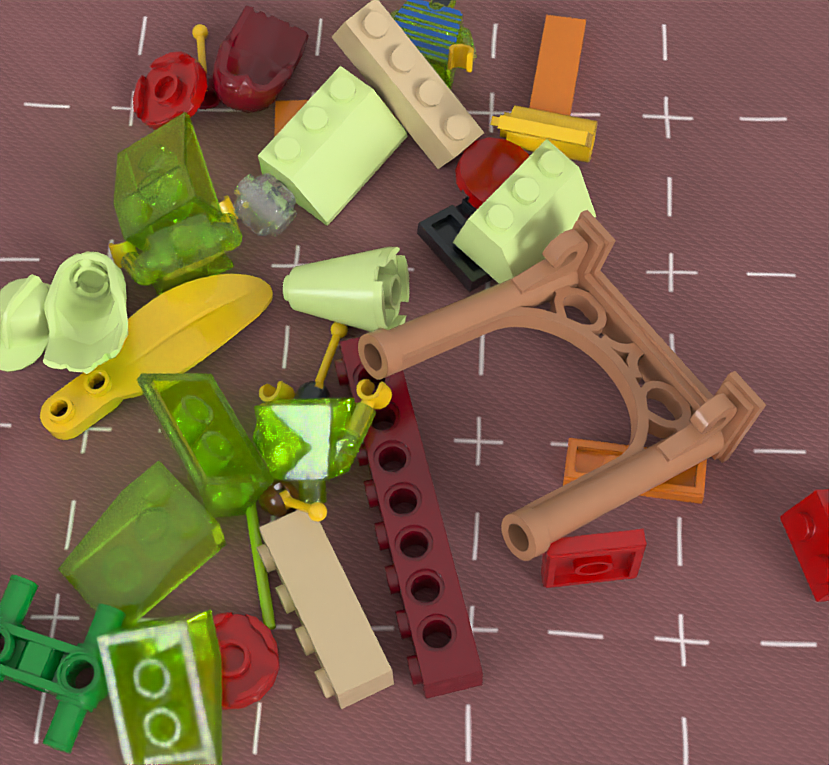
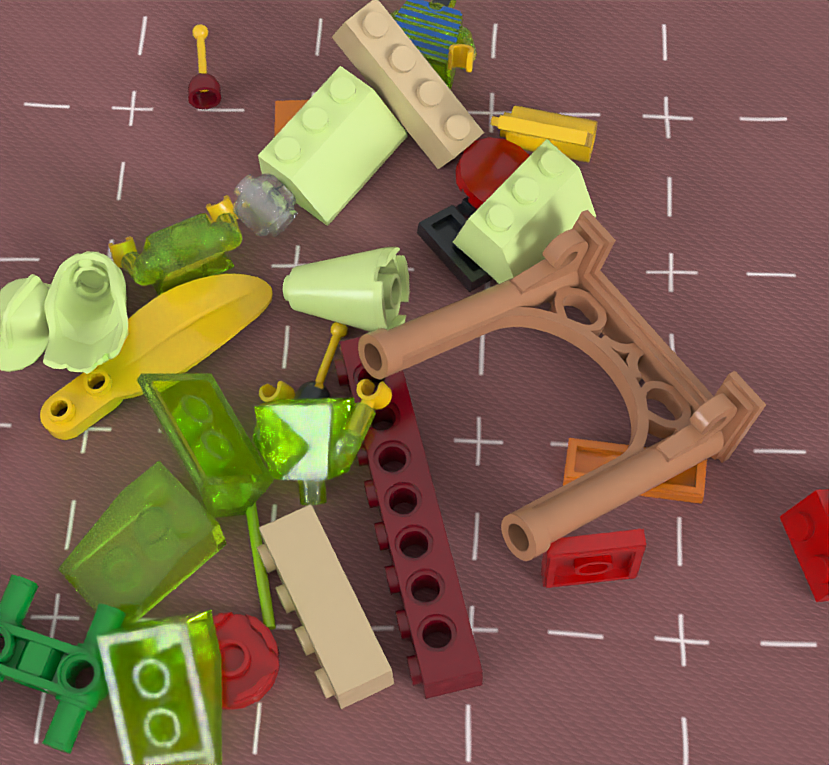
(162, 182): clear neon green slope -> none
(169, 89): red tile -> none
(256, 61): dark red hair -> none
(289, 501): hinge -> none
(558, 64): orange tile -> none

